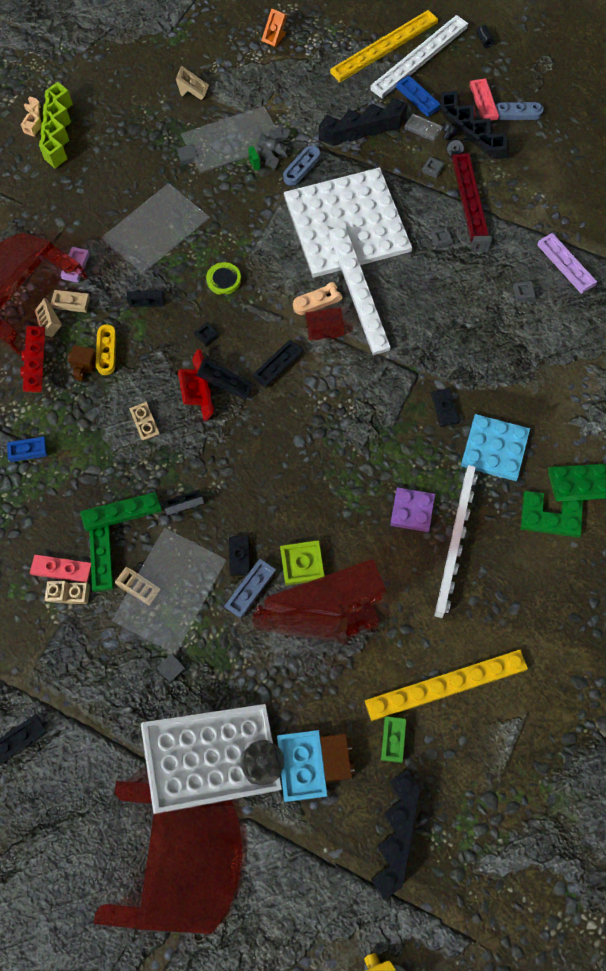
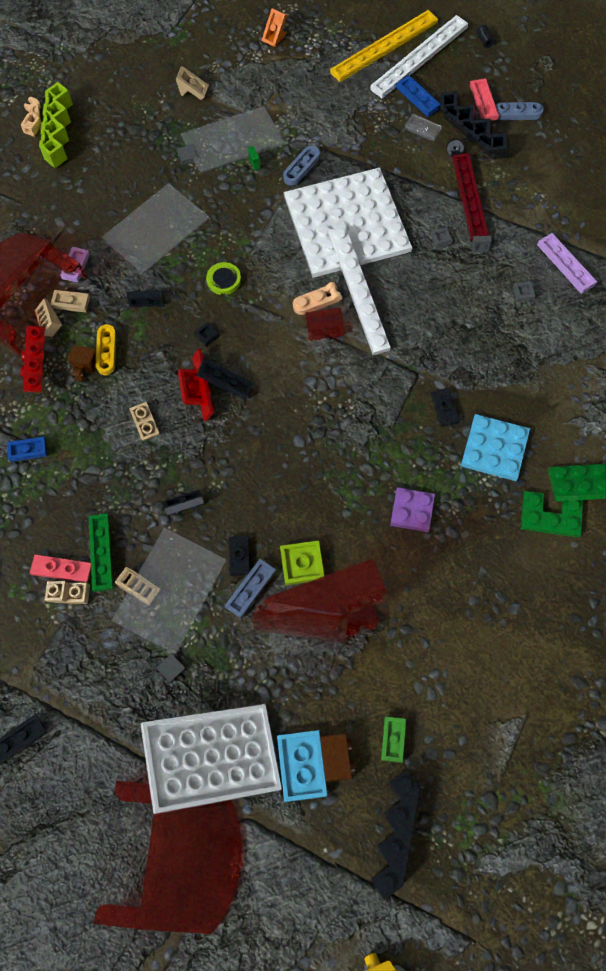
(120, 511): green plate -> none
(270, 145): dark grey animal -> none
(272, 769): clear smoke plate -> none
(278, 363): black plate -> none
(356, 125): black brick -> none
(433, 167): dark grey tile -> none
(445, 685): yellow plate -> none
(449, 130): black tile -> none
(455, 549): white plate -> none

